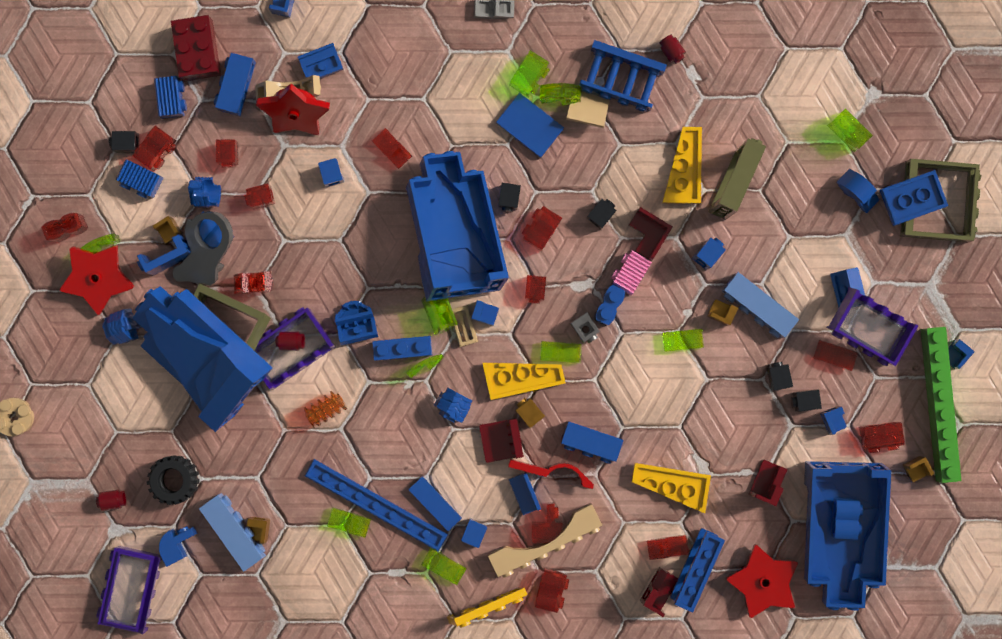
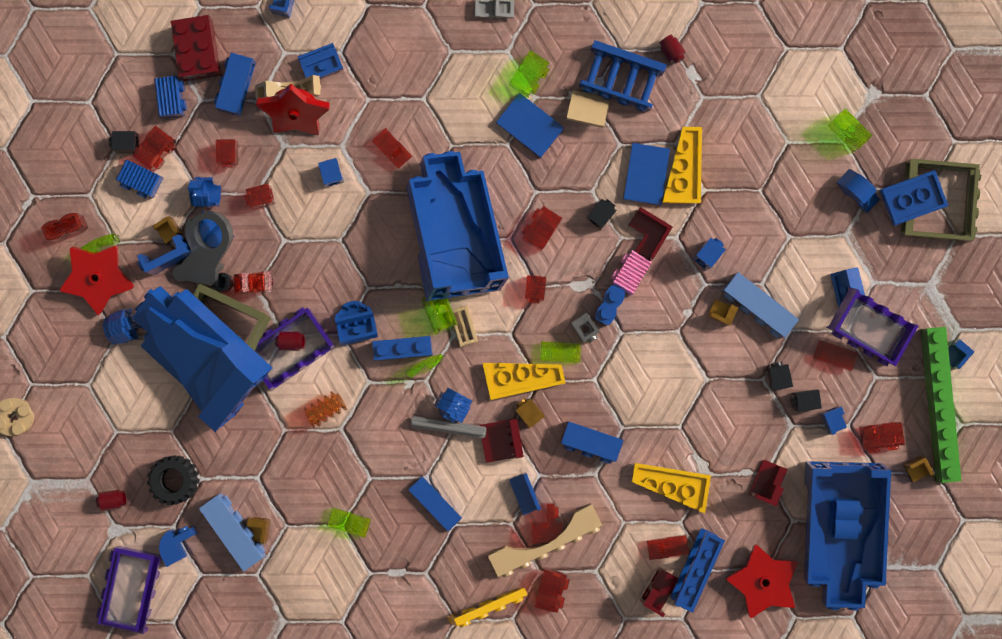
(224, 282): none -> black tile
(376, 505): blue tile -> none
(443, 566): clear neon green slope -> none
(449, 427): none -> light grey axle
(474, 533): blue panel -> none
(485, 313): blue panel -> none
(509, 197): black brick -> none
(561, 92): clear neon green slope -> none
(585, 482): red piece -> none
(646, 174): none -> blue tile
(683, 340): clear neon green slope -> none
(737, 178): olive window -> none

